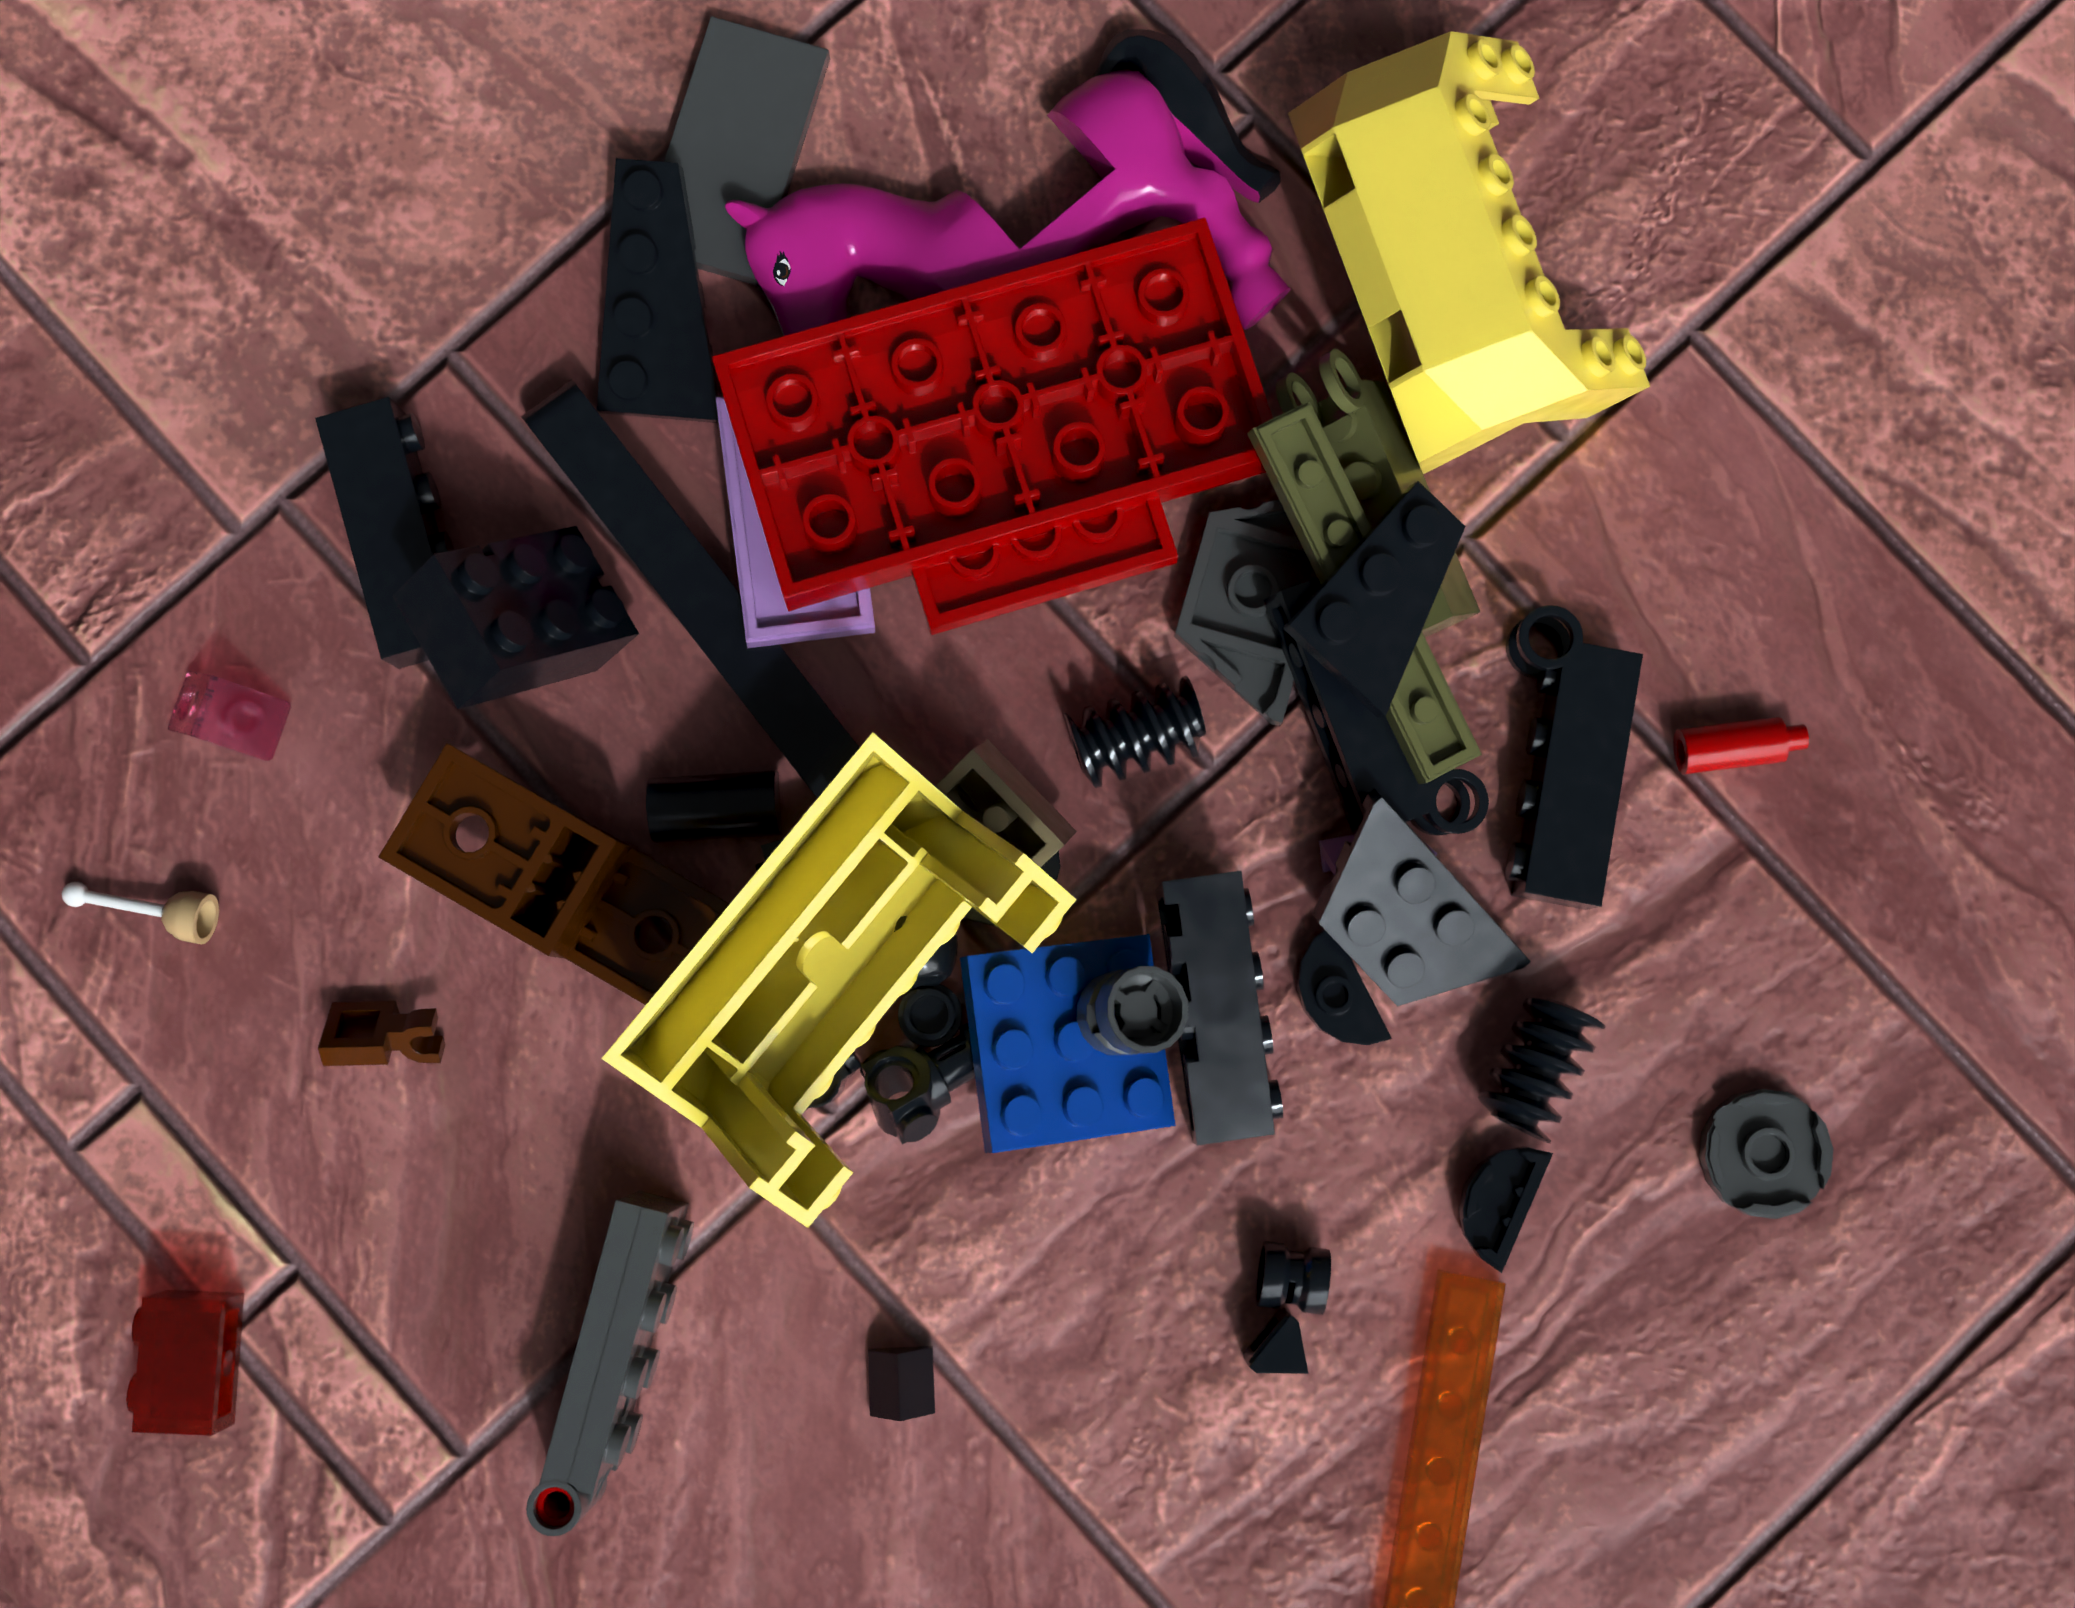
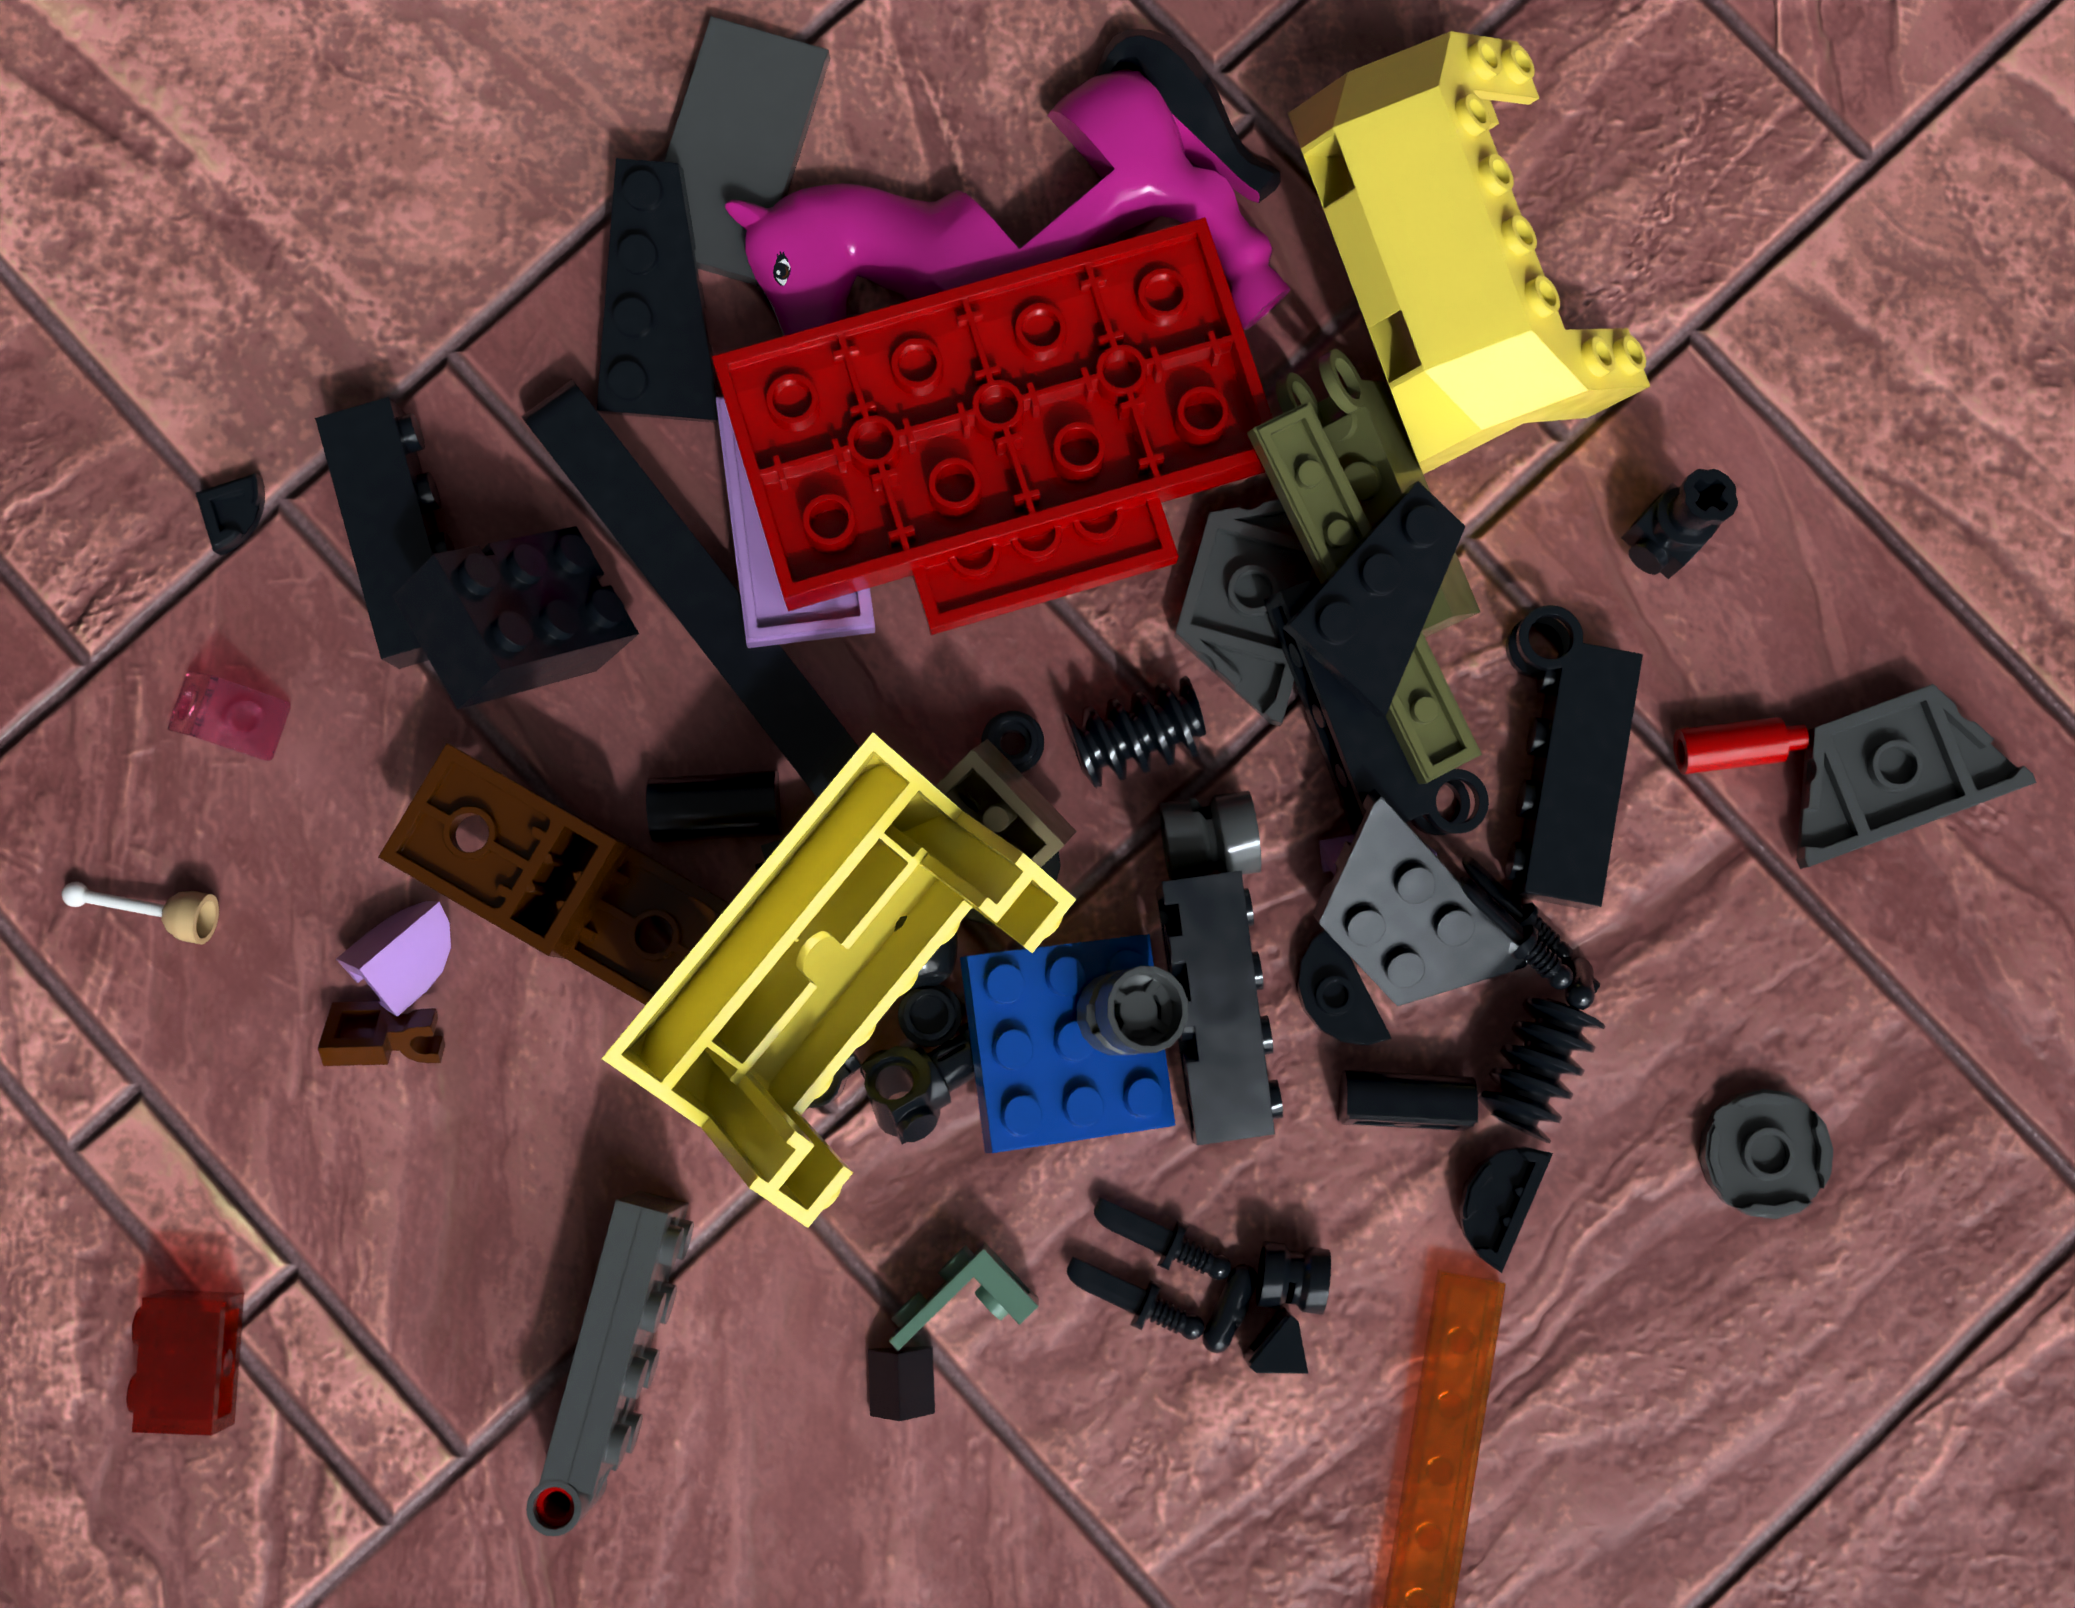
(232, 511): none -> black tile
(401, 955): none -> lavender brick
(999, 1292): none -> sand green bracket
(1025, 726): none -> black plate
(1210, 836): none -> dark grey wheel
(1229, 1309): none -> black piece
(1407, 1100): none -> black brick
(1530, 936): none -> black piece
(1681, 522): none -> black connector
(1894, 773): none -> dark grey wing

